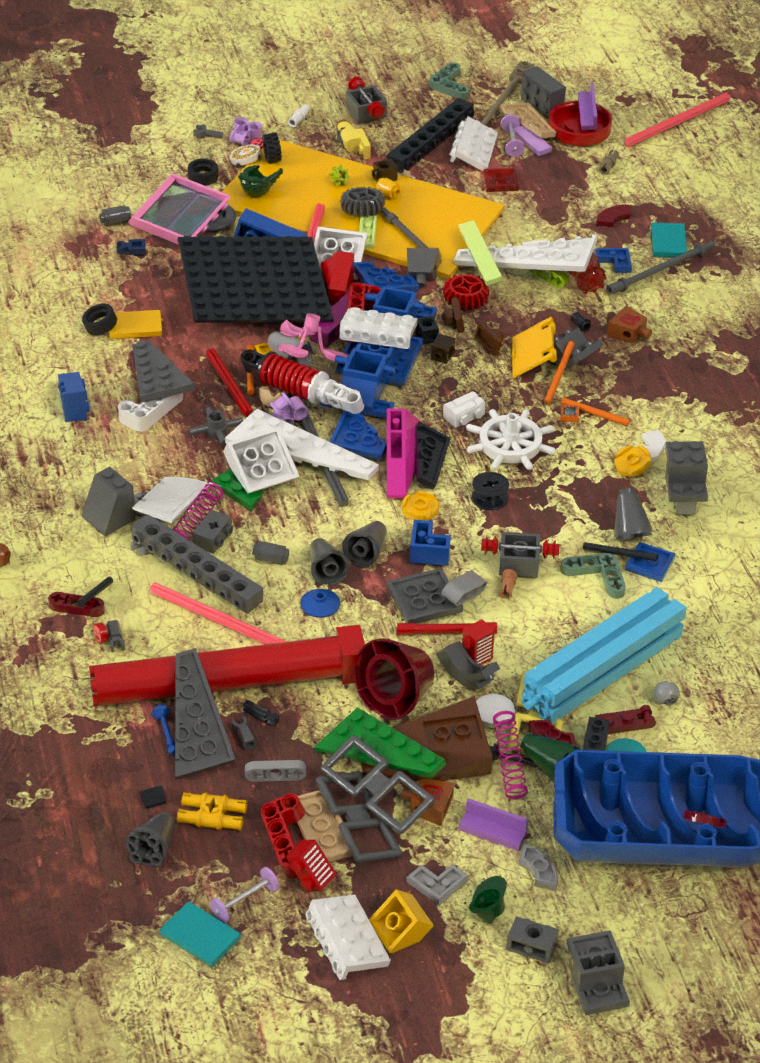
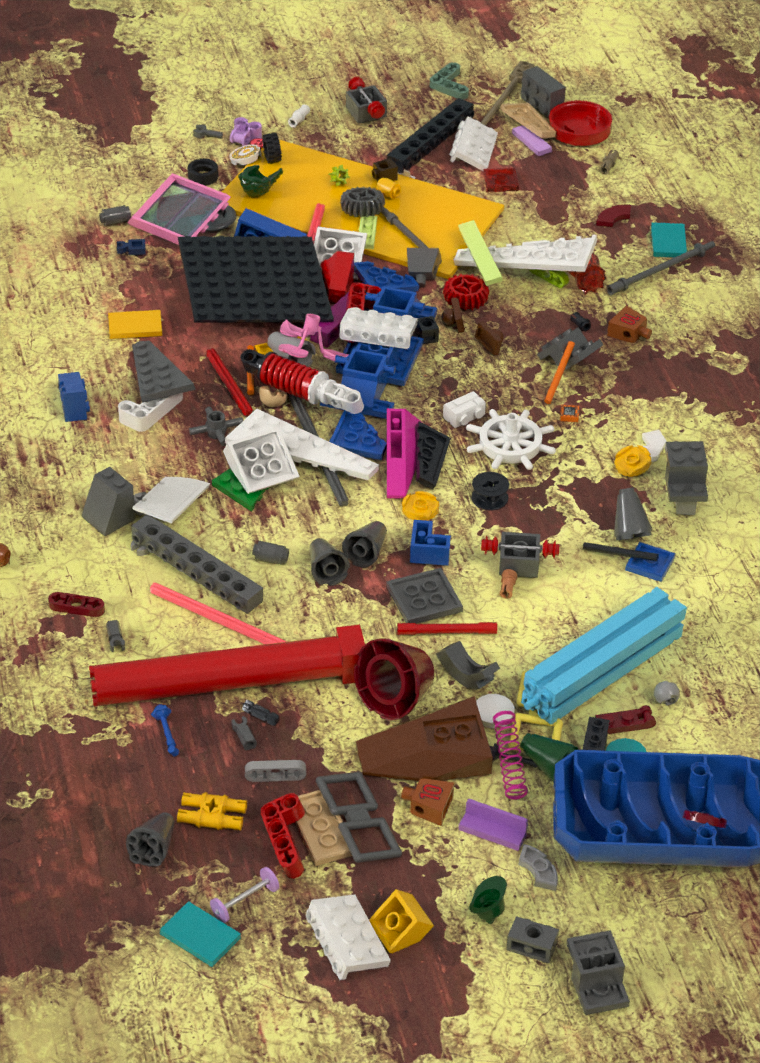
(95, 591): black bar -> none
(96, 312): black tyre -> none
(100, 632): red tile -> none
(153, 796): black slope -> none
(199, 731): dark grey wing -> none
(210, 498): dark pink piece -> none
(213, 531): dark grey brick -> none
(289, 409): lavender piece -> none
(311, 865): red brick -> none
(320, 603): blue dish -> none
(353, 139): light yellow plate -> none
(377, 784): dark grey bar -> none
(388, 742): green wing -> none
(437, 887): light grey tile -> none
(443, 348): dark brown brick -> none
(464, 588): light grey beam -> none
(479, 641): red brick -> none
(514, 147): lavender axle -> none
(530, 346): yellow window -> none
(546, 729): dark red tile -> none
(587, 109): medium lavender panel -> none
(597, 412): orange bar -> none
(599, 566): sand green beam -> none
(618, 256): blue tile -> none
(676, 120): coral axle -> none

